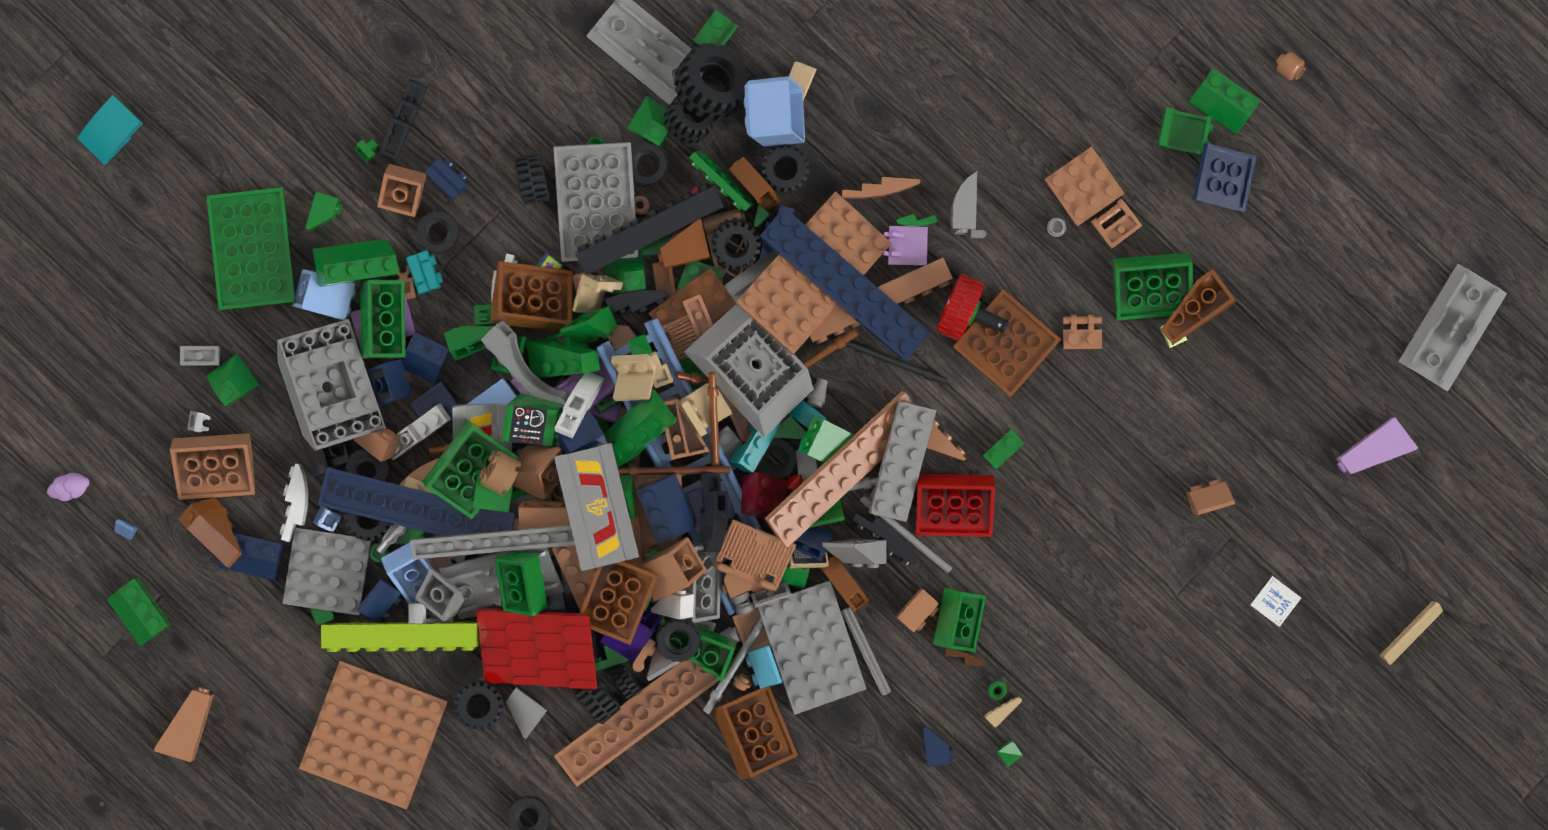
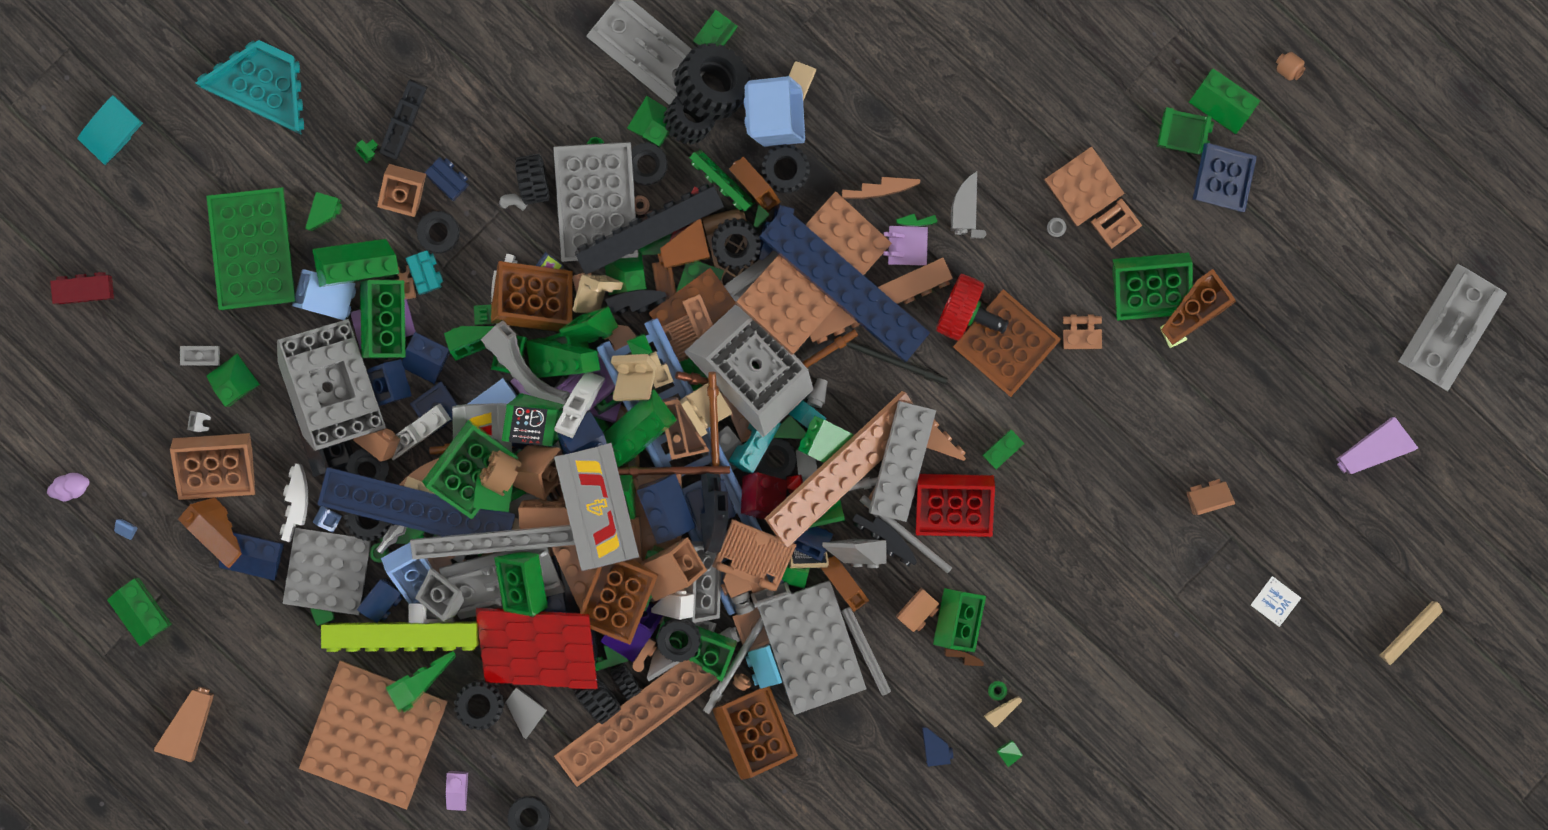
(82, 288): none -> dark red brick
(261, 82): none -> teal piece
(408, 690): none -> green wedge
(456, 790): none -> lavender slope
(512, 199): none -> light grey arm

